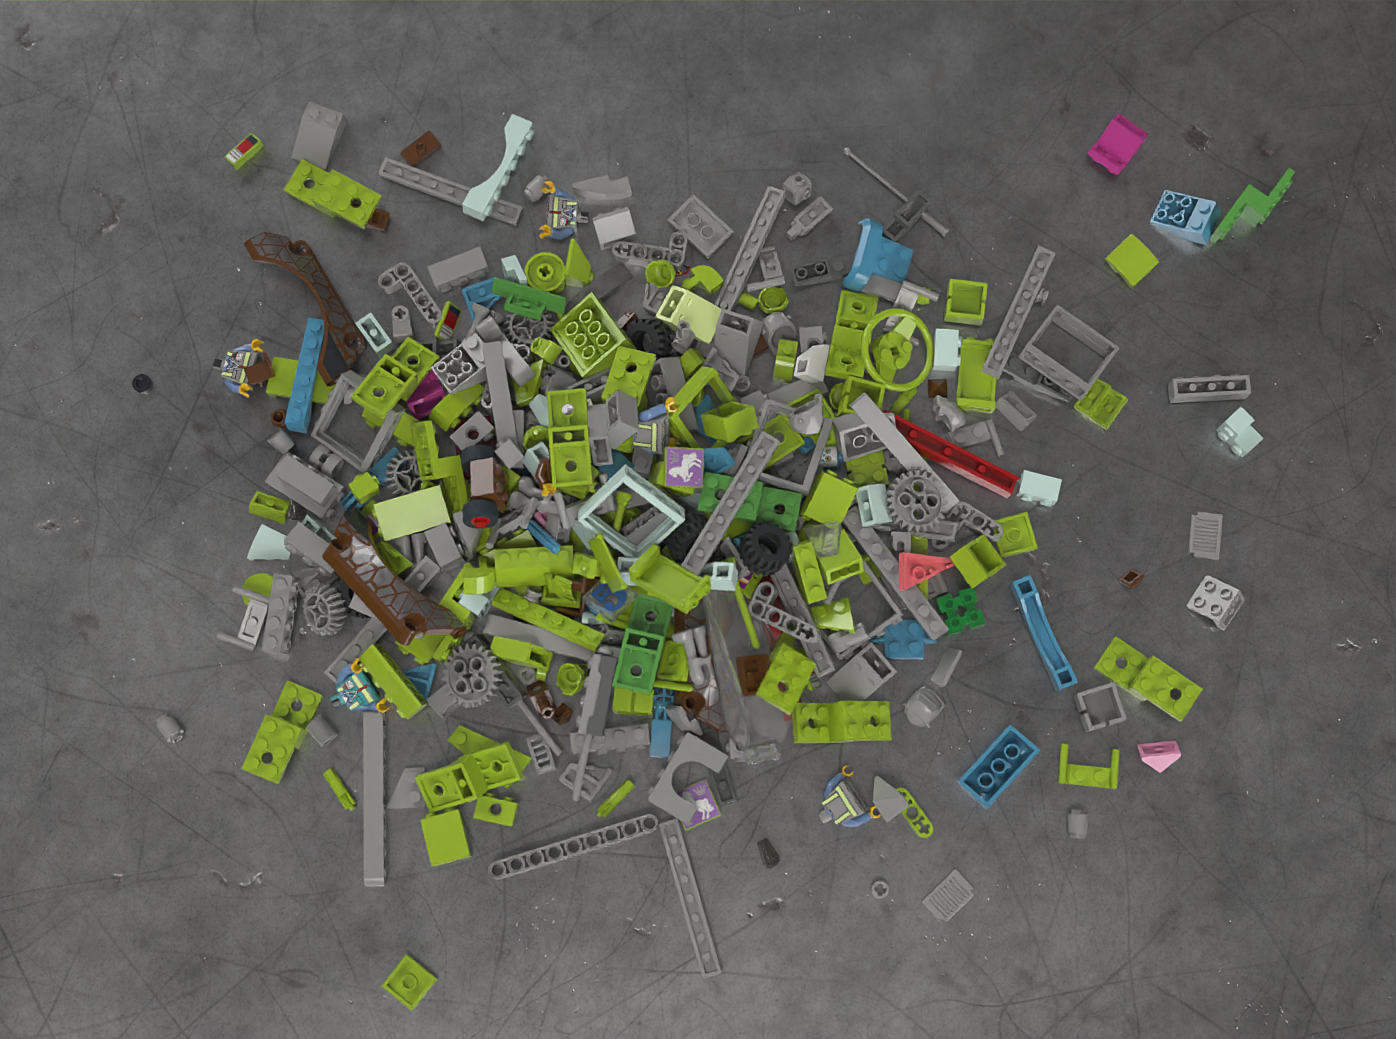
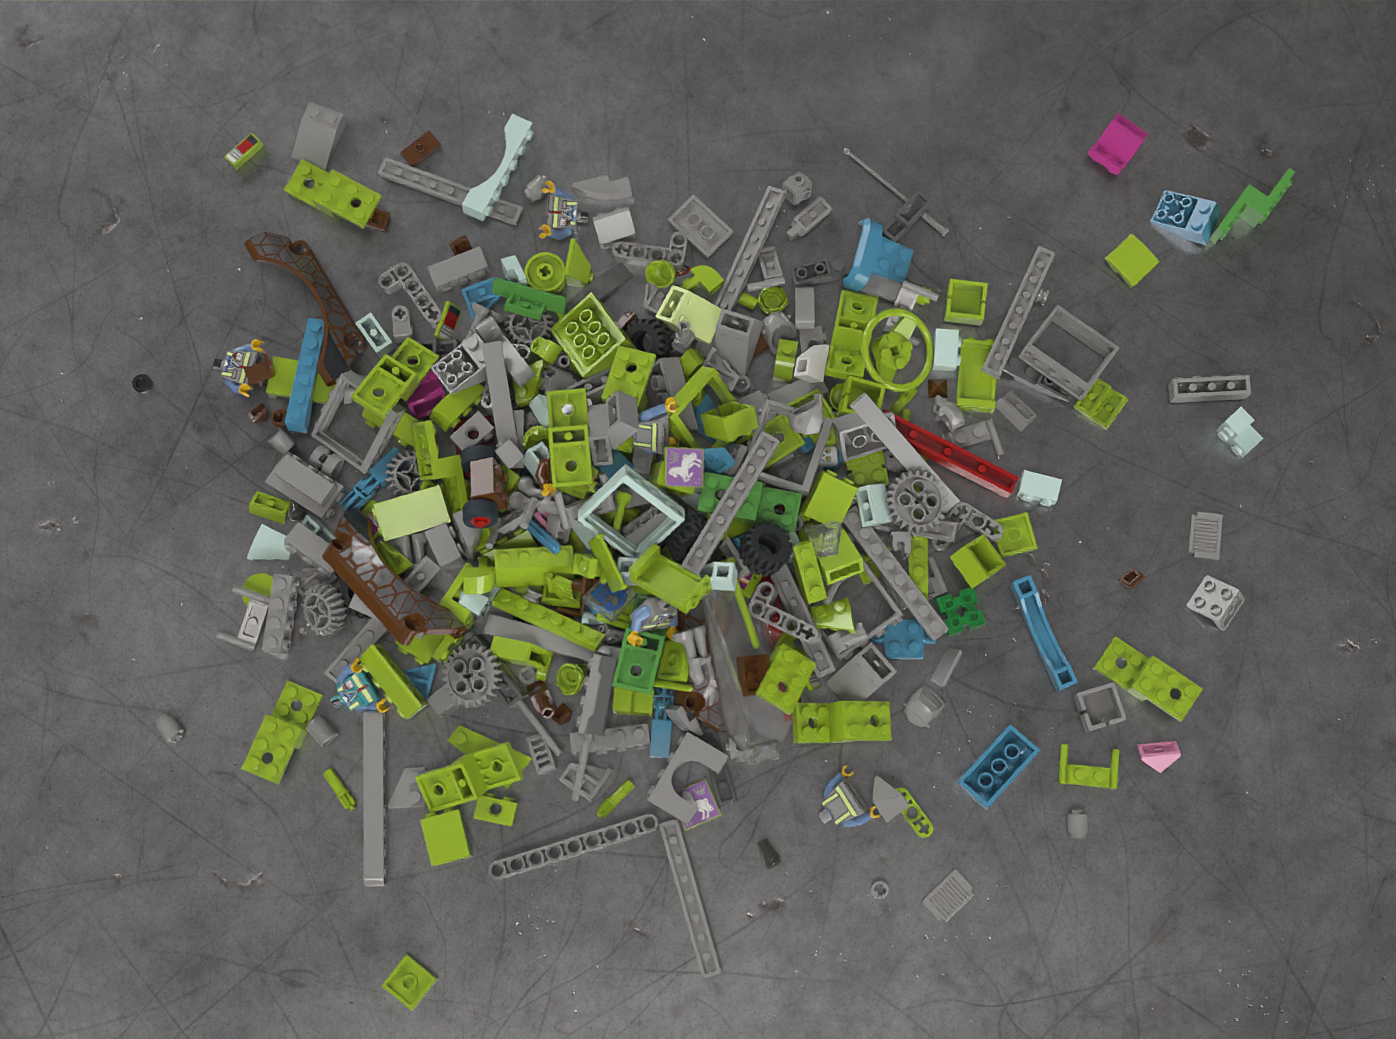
(259, 414): none -> reddish brown slope
(364, 487): lime brick -> none
(460, 245): none -> reddish brown slope
(653, 615): none -> torso
(804, 307): none -> light grey beam
(918, 567): coral wing -> none

